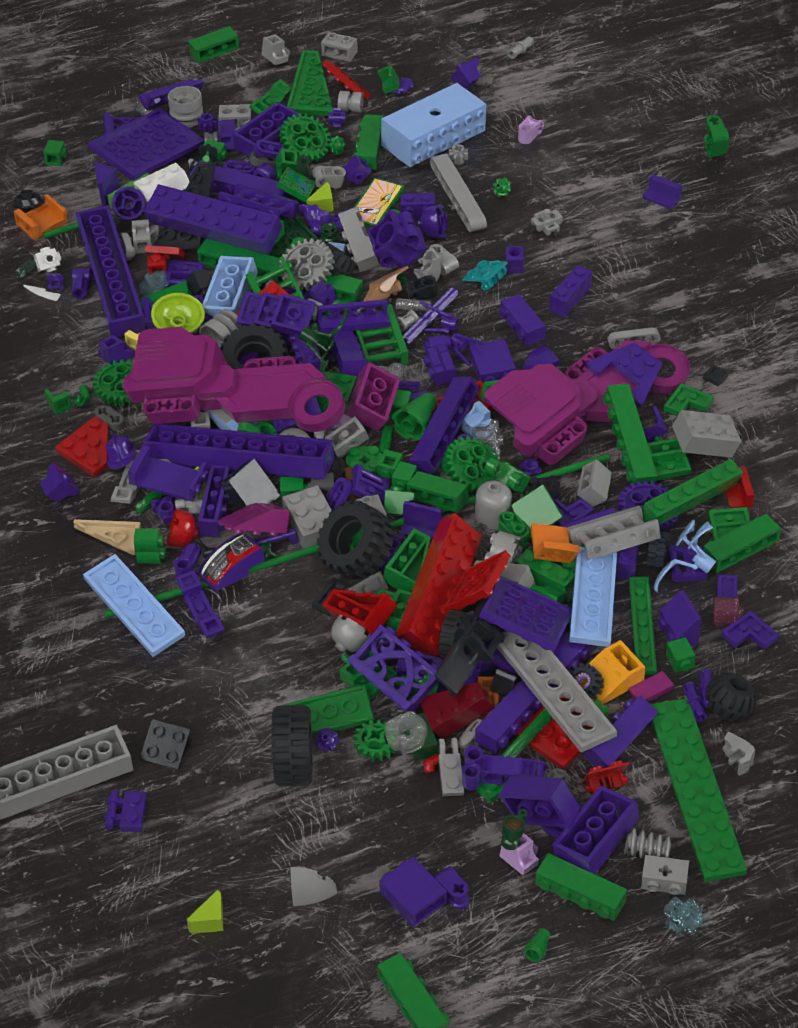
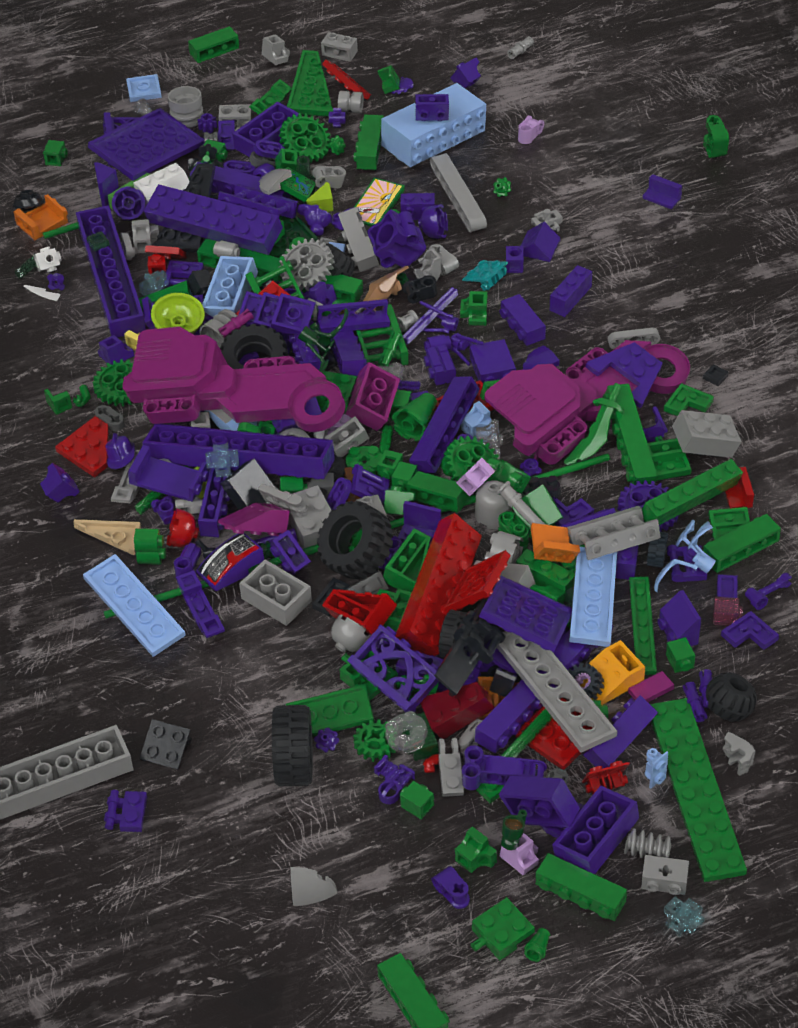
(81, 279): dark purple piece -> none
(97, 241): none -> clear green tile
(143, 87): none -> light blue tile
(160, 96): dark purple fence -> none
(208, 916): lime slope -> none
(222, 461): none -> clear light blue piece
(225, 248): none -> light grey brick
(235, 323): none -> magenta pin
(271, 181): none -> light grey brick
(275, 592): none -> light grey brick
(283, 499): none -> light grey hinge
(289, 553): none -> dark purple brick
(329, 233): dark green wheel -> none
(357, 170): dark purple brick -> none
(389, 349): none -> green pin
(394, 779): none -> dark purple piece
(410, 304): clear axle -> none
(413, 891): dark purple brick -> none
(417, 799): none -> green brick
(431, 107): none -> dark purple brick
(458, 154): light grey gear -> none
(475, 308): none -> green brick
(475, 476): none -> lavender brick
(475, 851): none -> green brick
(501, 929): none -> green plate
(515, 500): none -> light grey pin
(540, 242): none -> dark purple slope
(594, 483): light grey brick -> none
(599, 430): none -> green sword
(656, 767): none -> light blue hinge
(758, 598): none -> dark purple brick

